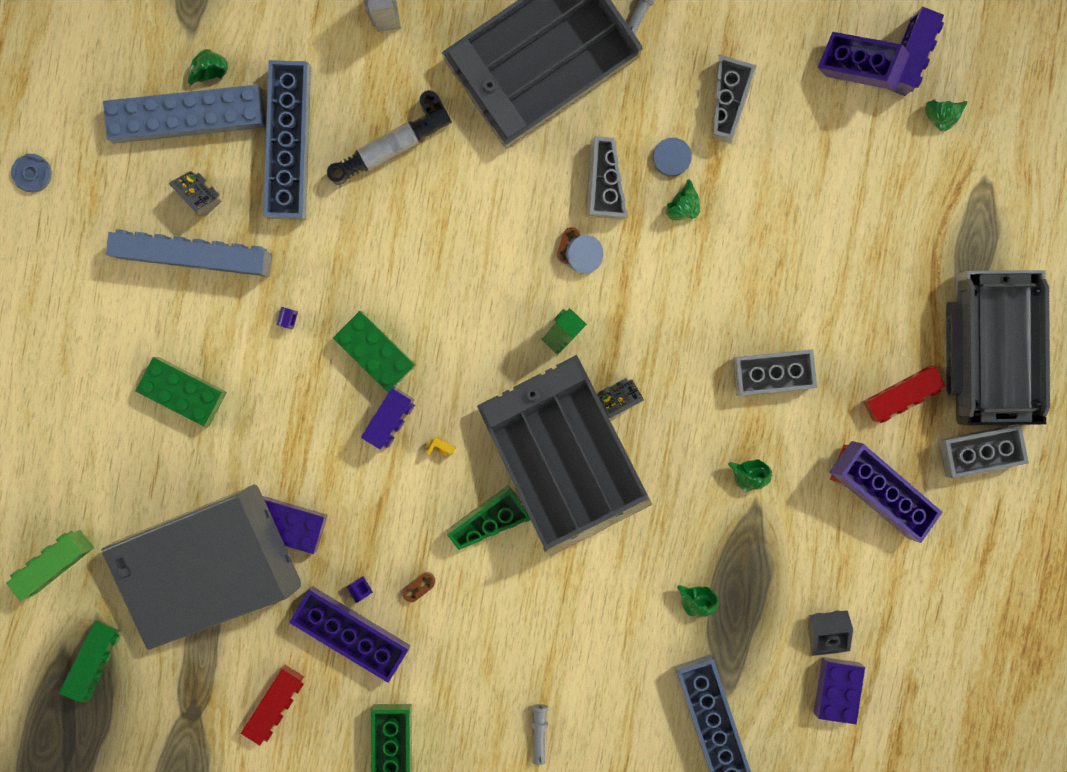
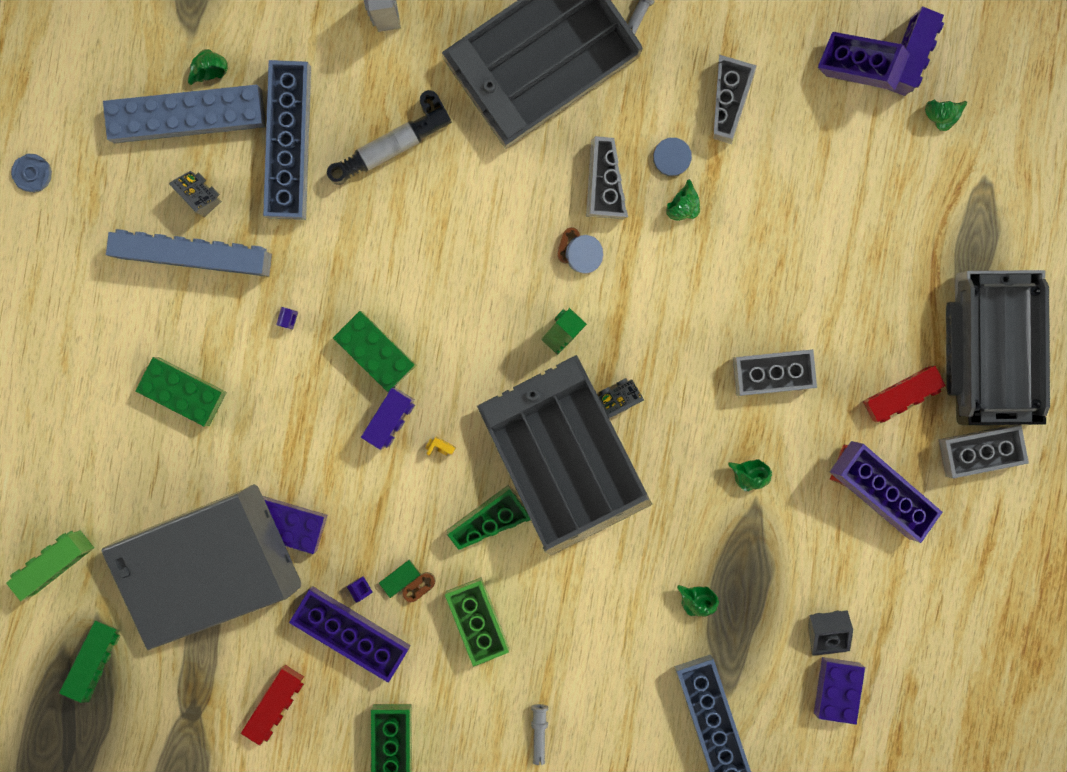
(399, 578): none -> green tile
(477, 621): none -> bright green brick

